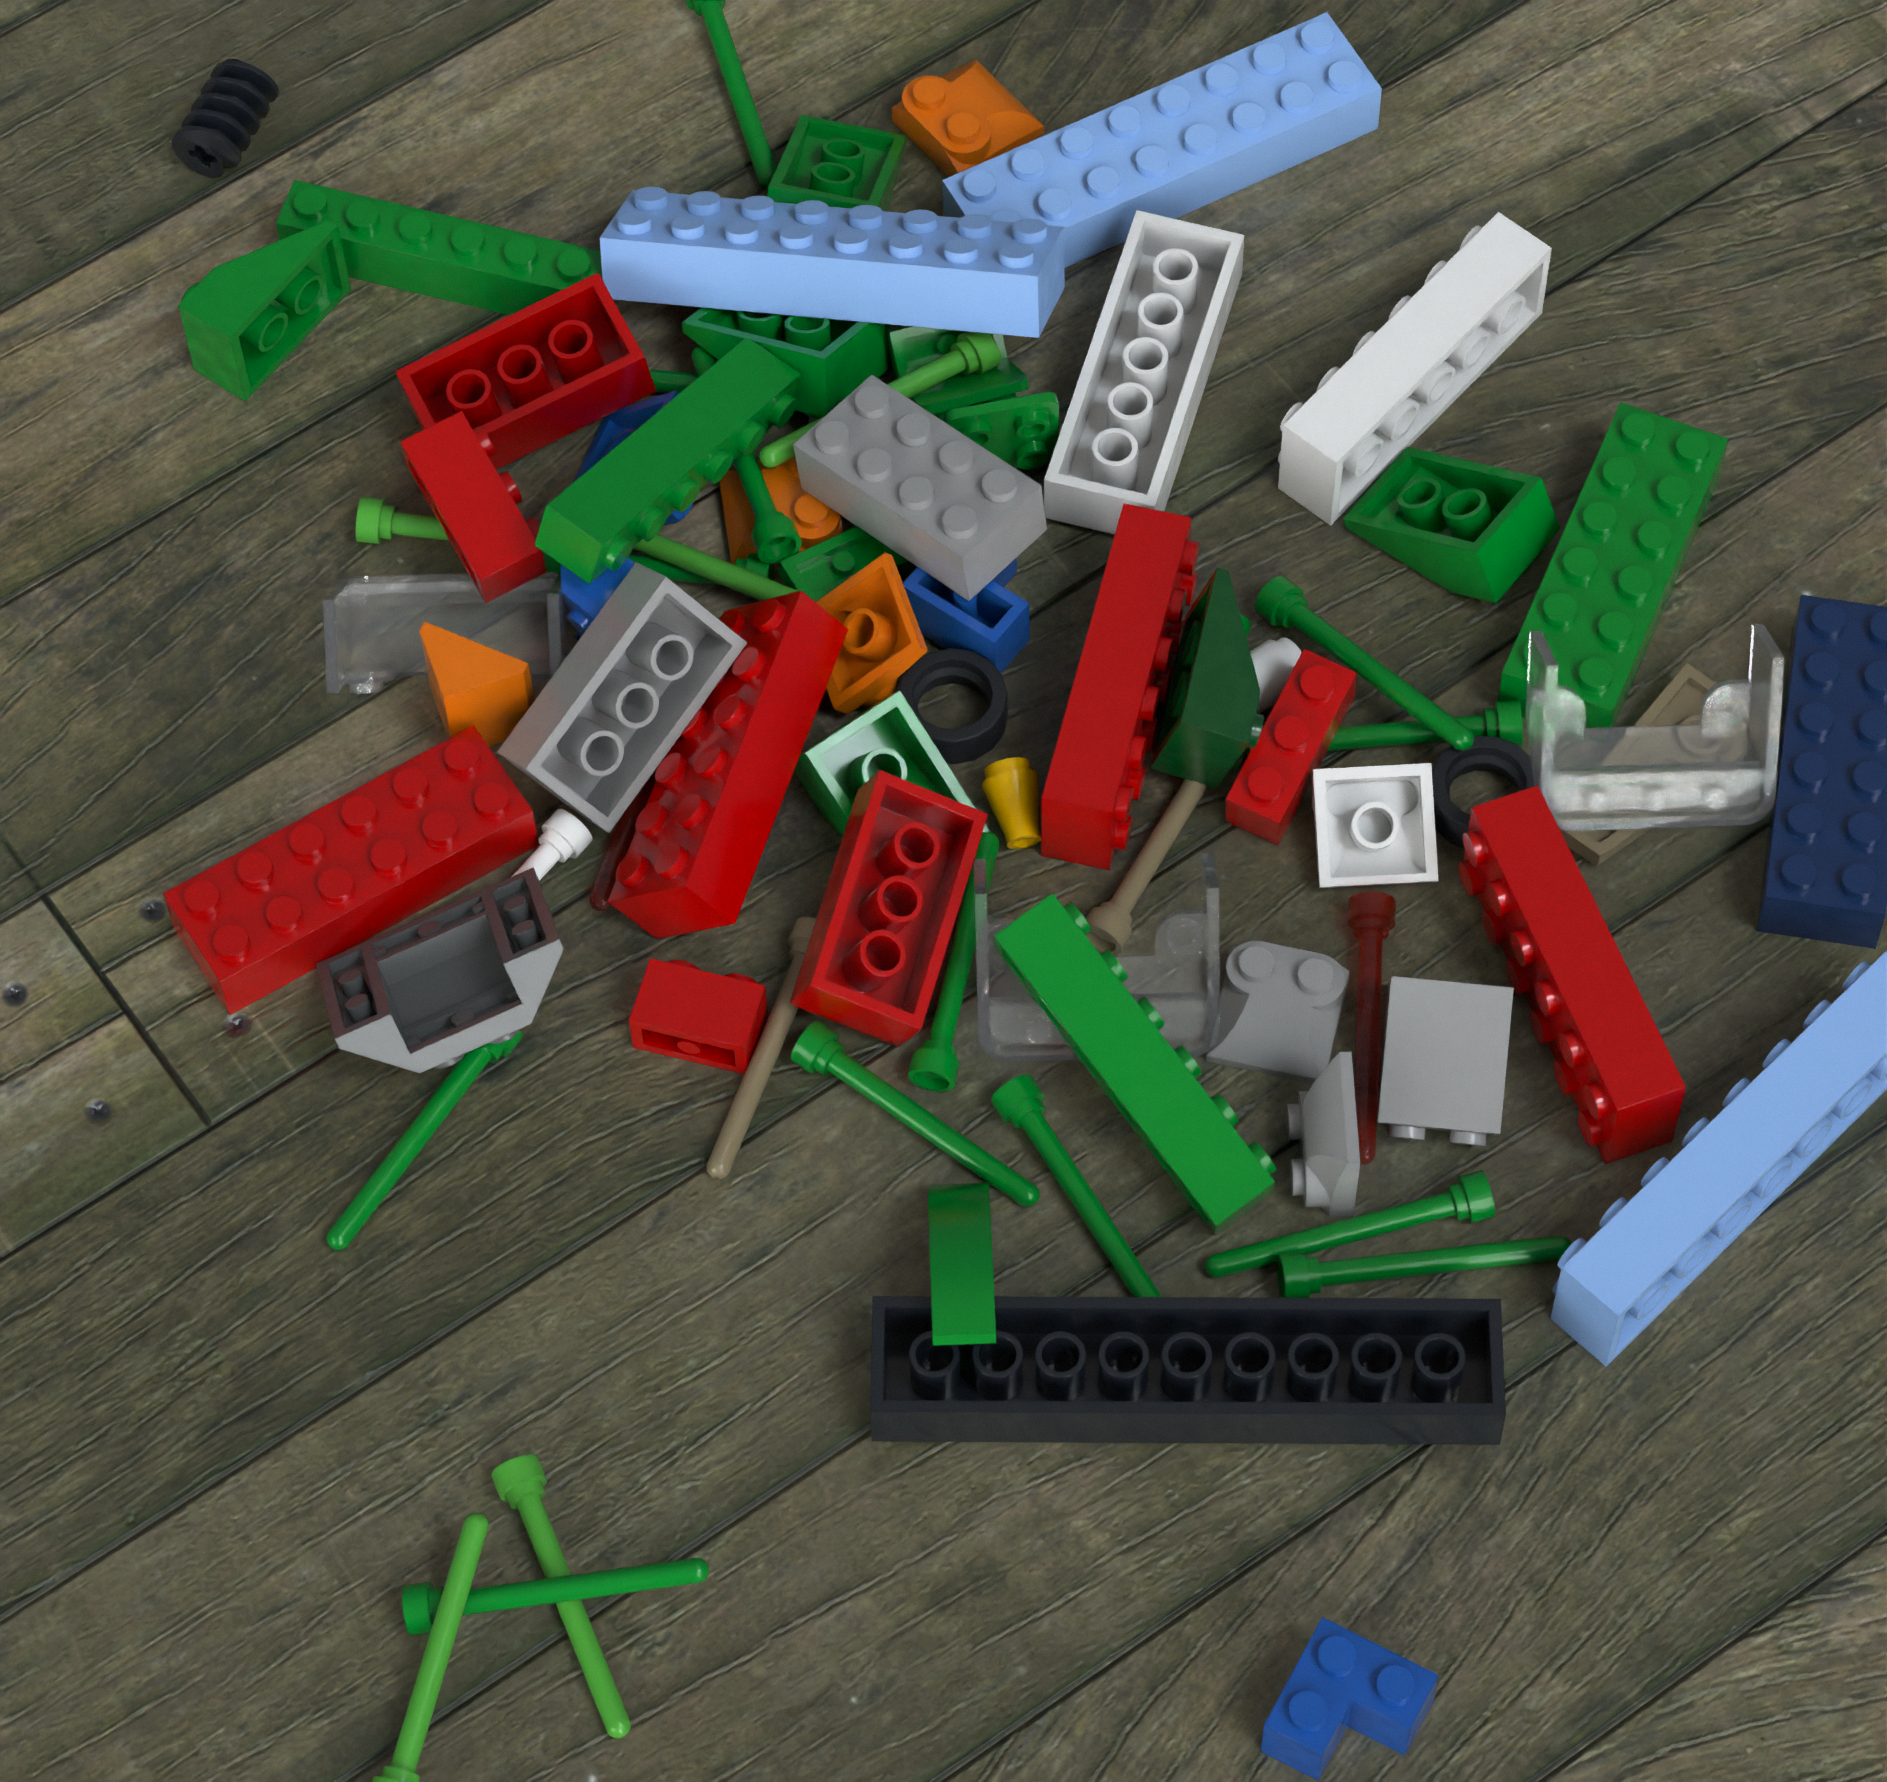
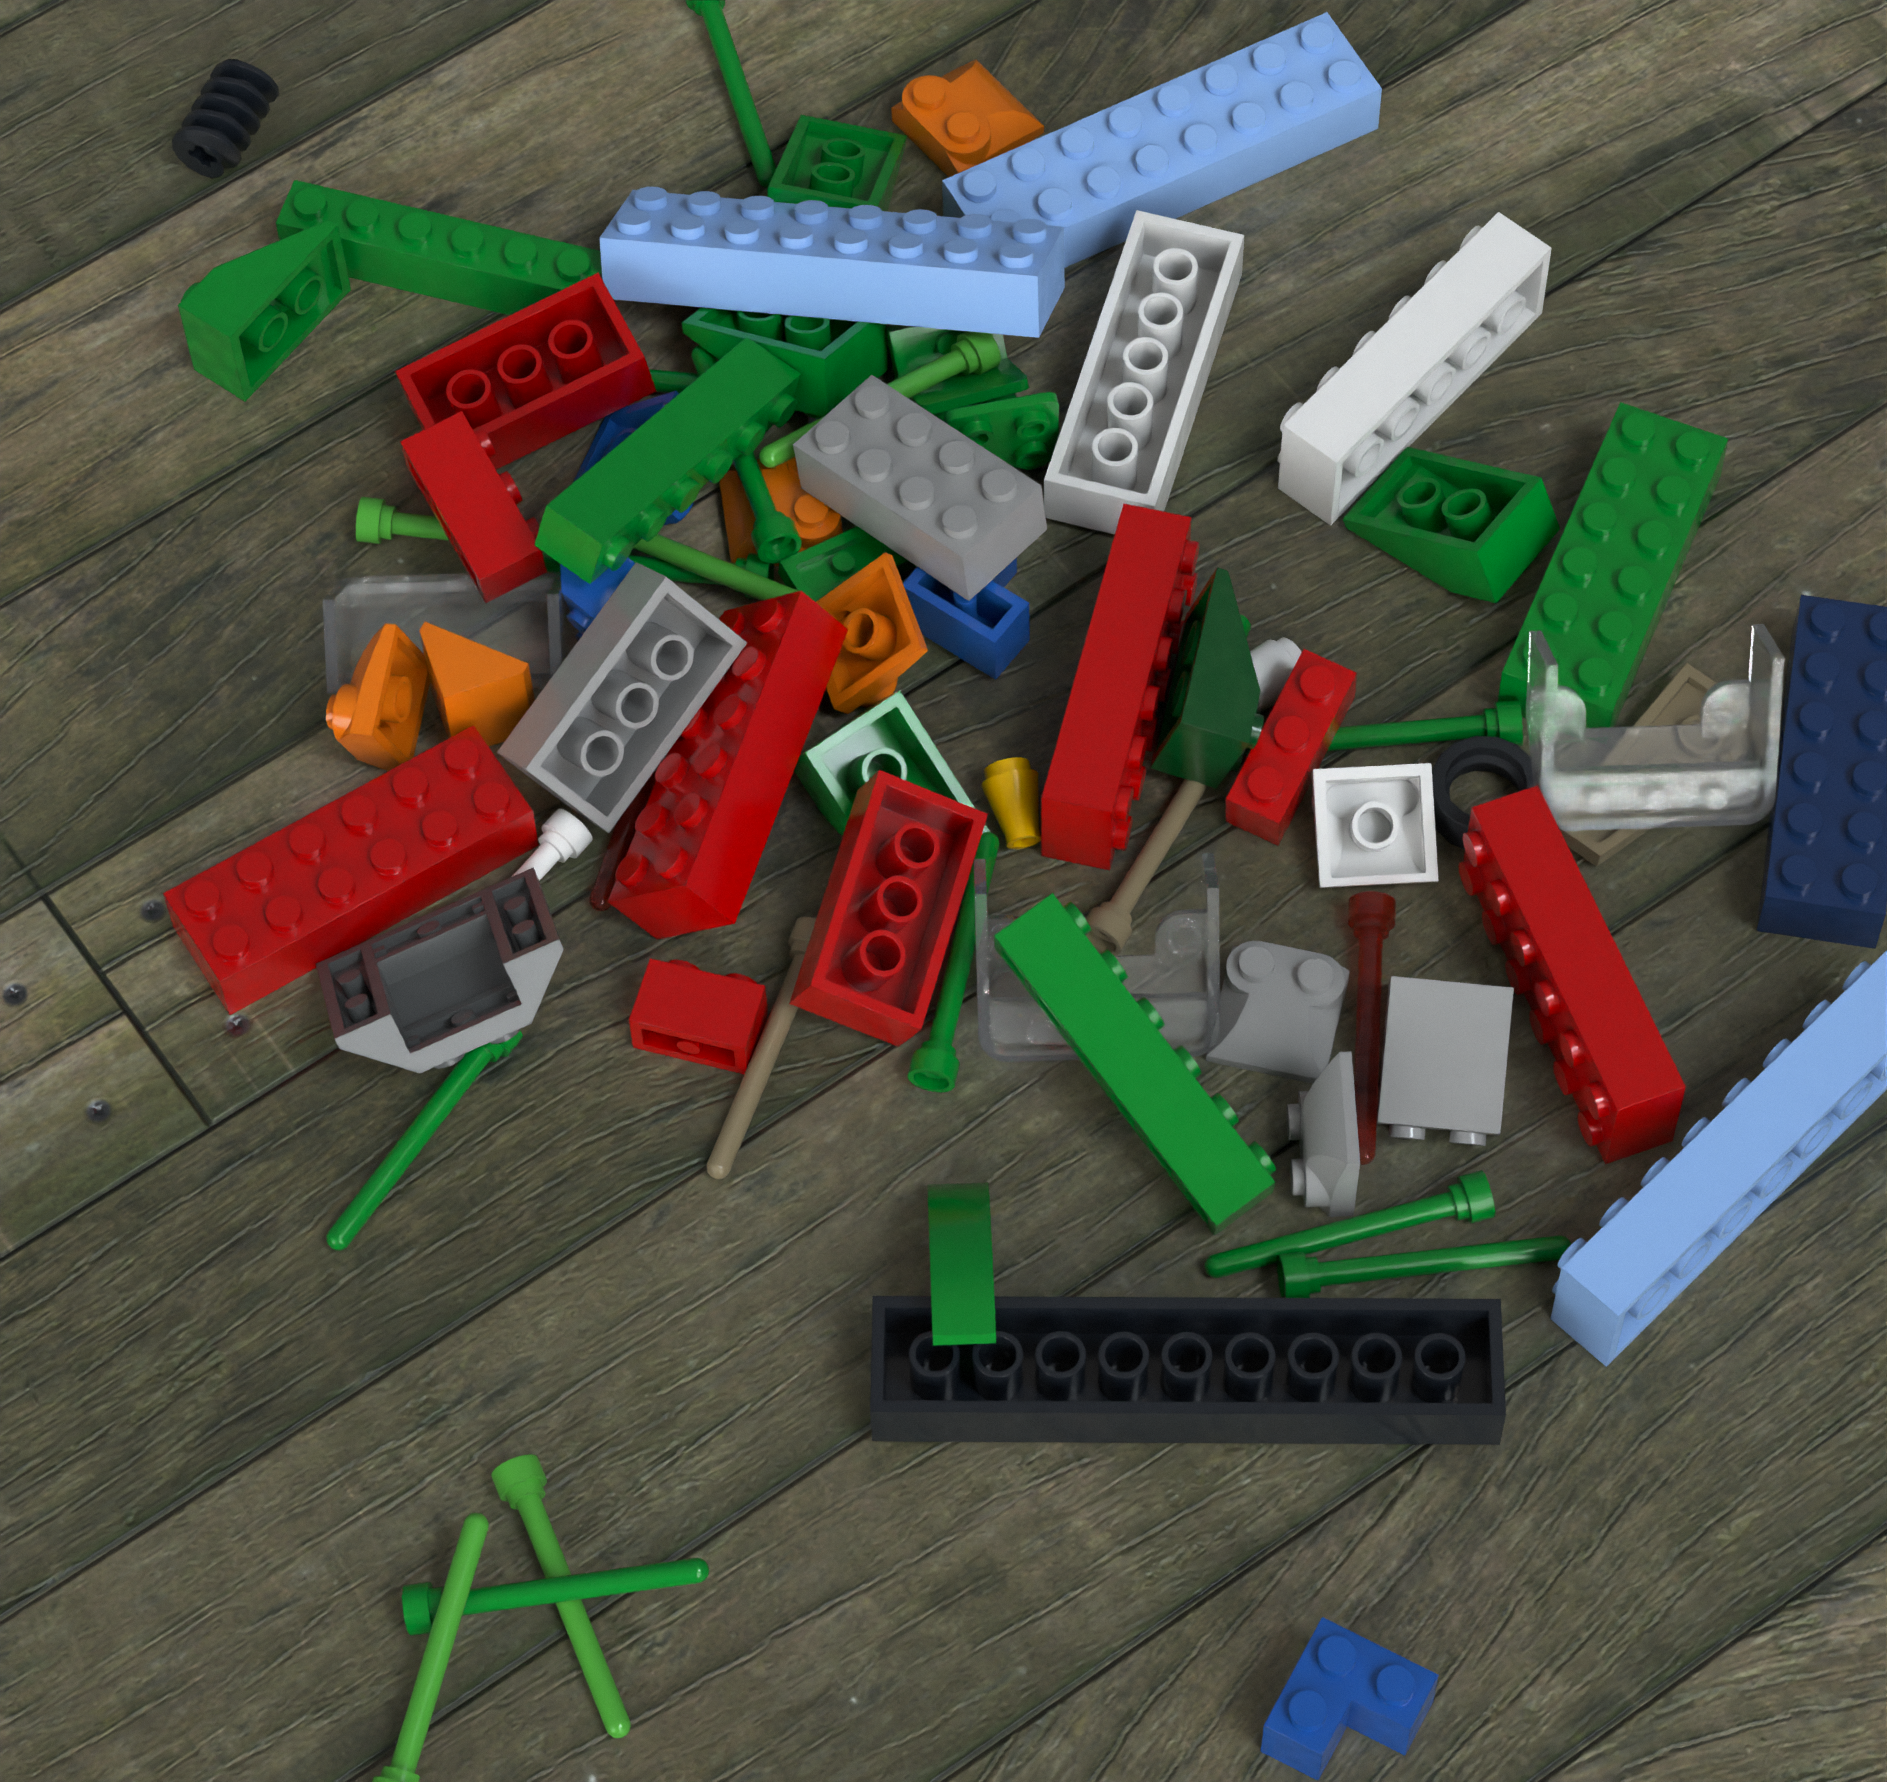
(384, 703): none -> orange slope
(821, 1052): green piece -> none
(967, 669): black tyre -> none
(1022, 1105): green piece -> none
(1283, 604): green piece -> none

